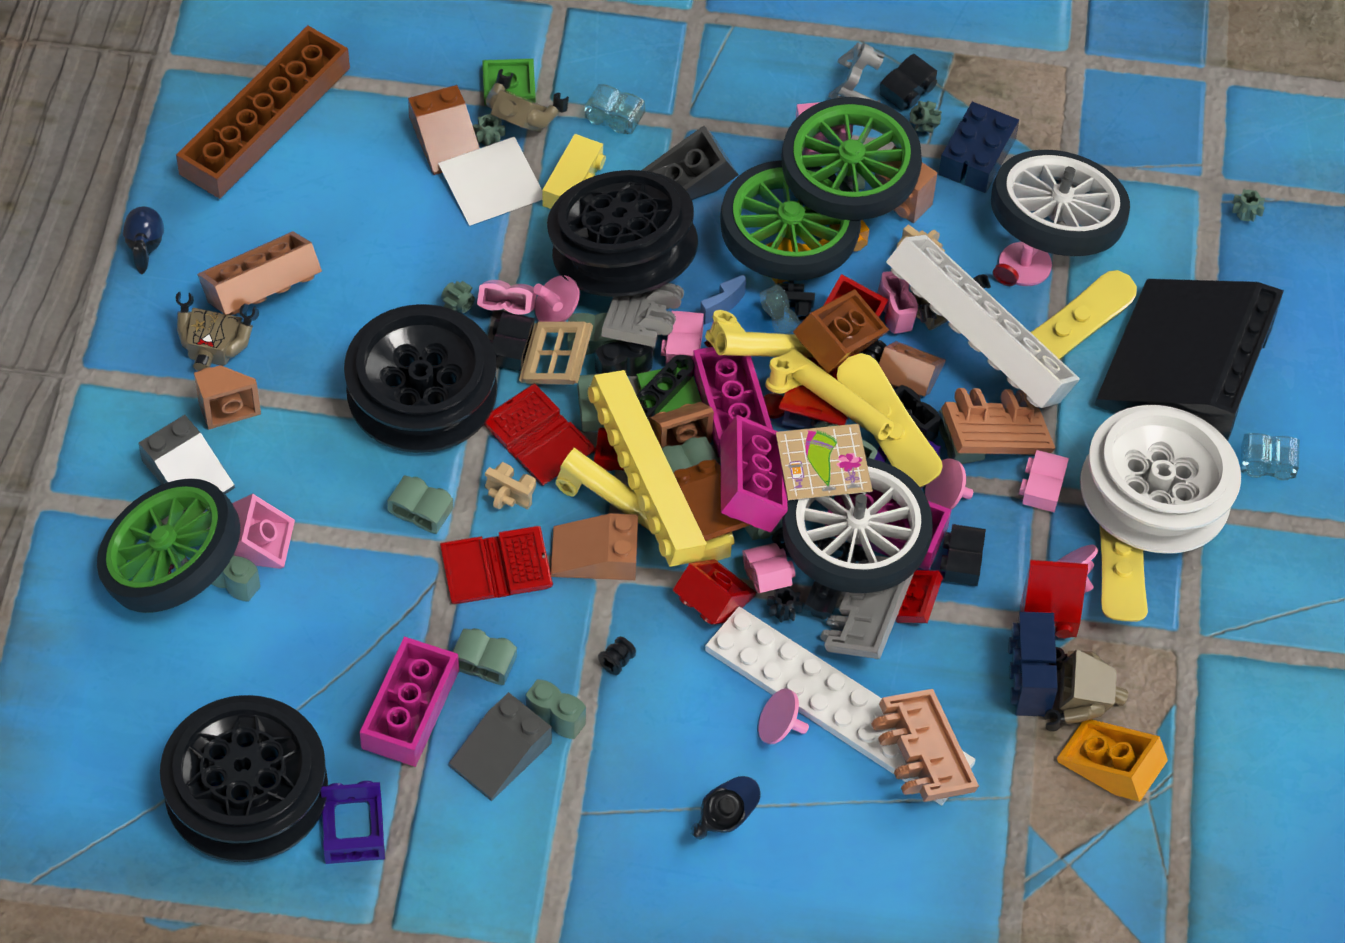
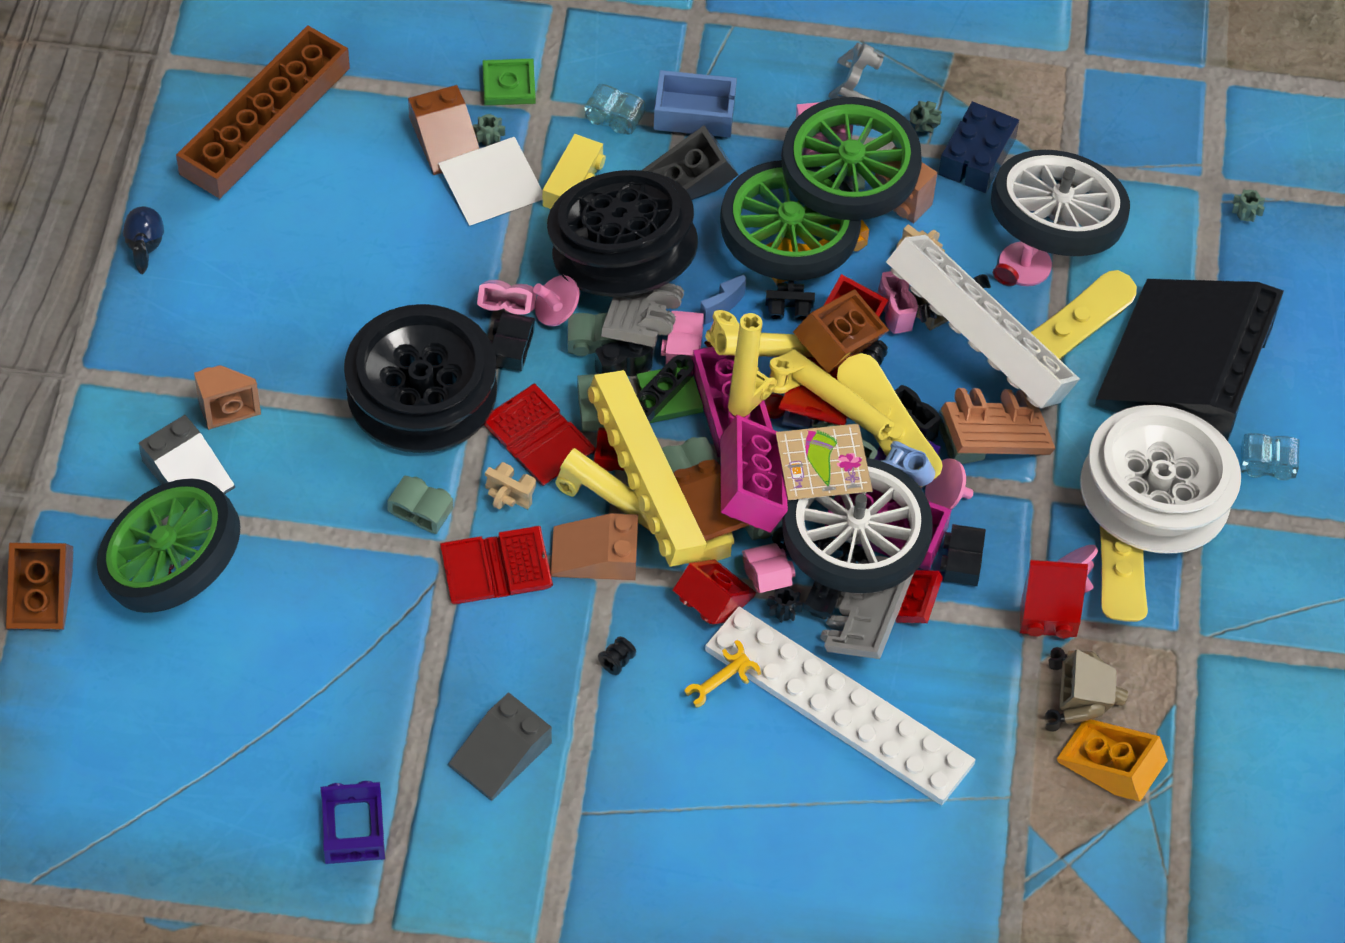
(38, 585): none -> dark orange slope
(213, 335): dark tan torso -> none
(239, 578): sand green brick -> none
(260, 273): nougat brick -> none
(263, 532): bright pink slope -> none
(268, 818): black wheel -> none
(409, 701): dark pink brick -> none
(458, 296): sand green gear -> none
(485, 656): sand green brick -> none
(519, 109): dark tan torso -> none
(535, 350): tan piece -> none
(558, 709): sand green brick -> none
(683, 423): nougat slope -> none
(694, 101): none -> medium blue piece
(727, 806): black hair -> none
(738, 662): none -> yellow bar
(748, 384): none -> light yellow axle
(776, 304): clear light blue brick -> none
(780, 717): bright pink shield -> none
(908, 82): black brick -> none
(909, 461): none -> light blue piece
(910, 367): nougat slope -> none
(928, 738): nougat hinge -> none
(1032, 651): dark blue piece -> none
(1044, 481): bright pink brick -> none

